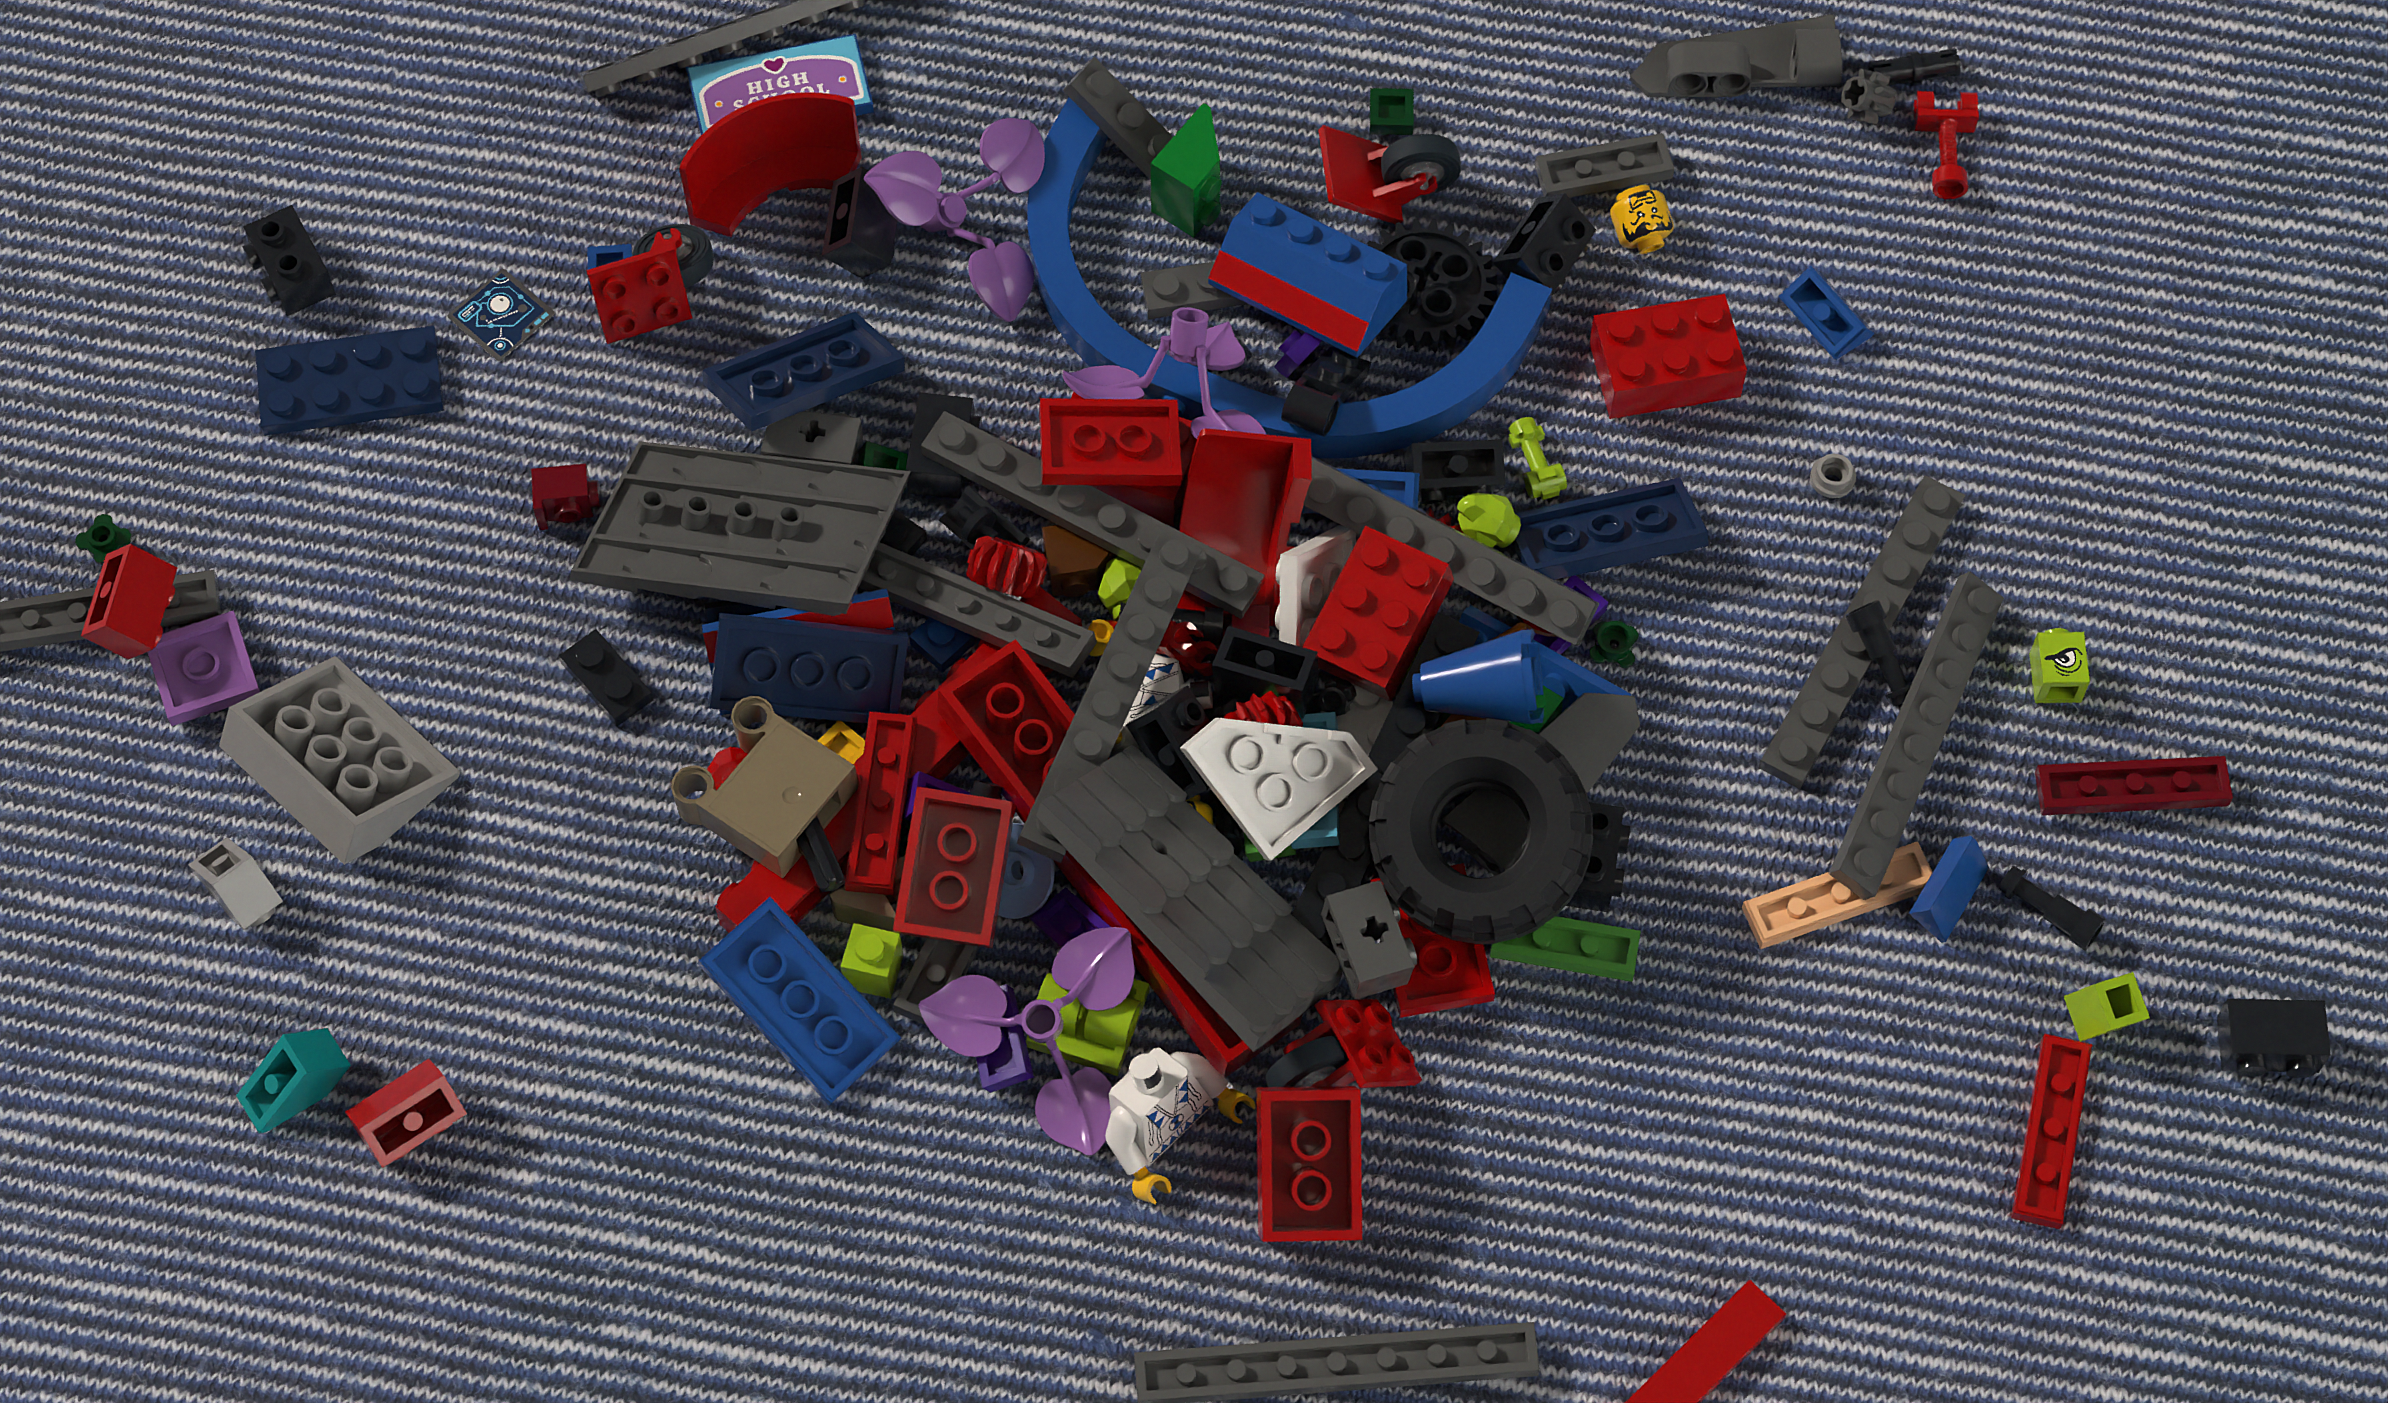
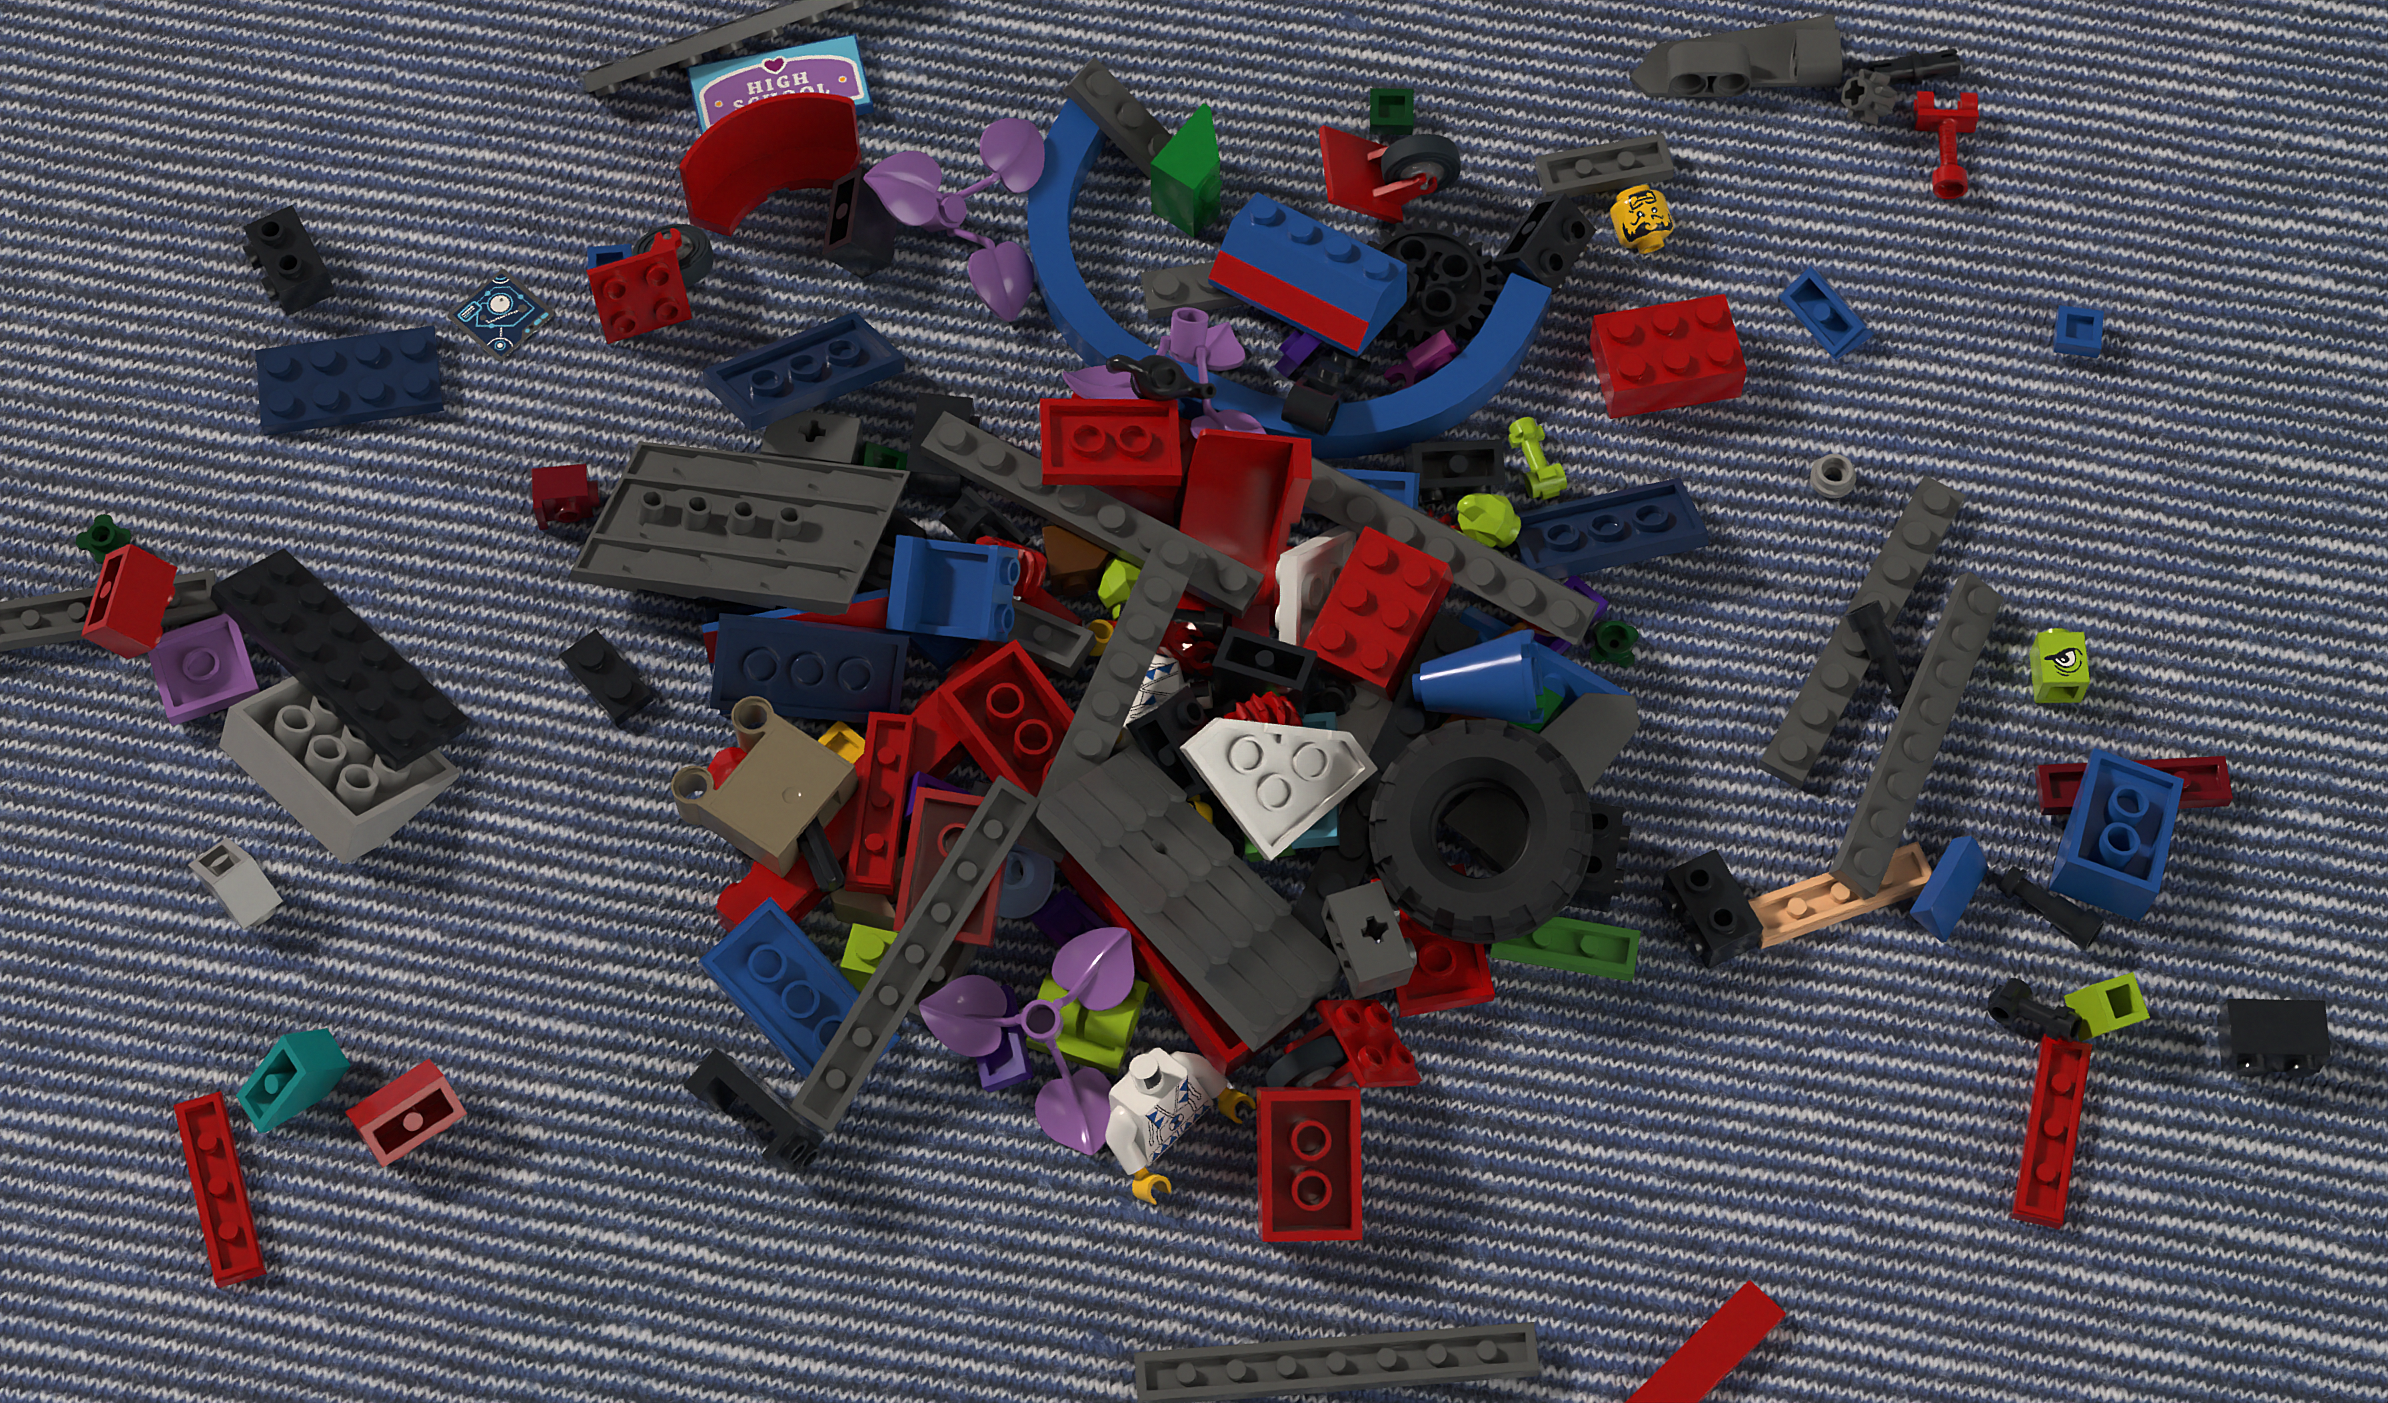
(220, 1189): none -> red tile
(339, 659): none -> black plate
(724, 1078): none -> black panel
(915, 954): none -> dark grey plate
(952, 589): none -> blue panel
(1159, 378): none -> black piece
(1424, 360): none -> magenta plate
(1710, 909): none -> black brick
(2014, 1000): none -> black bar
(2078, 331): none -> blue plate
(2117, 835): none -> blue slope

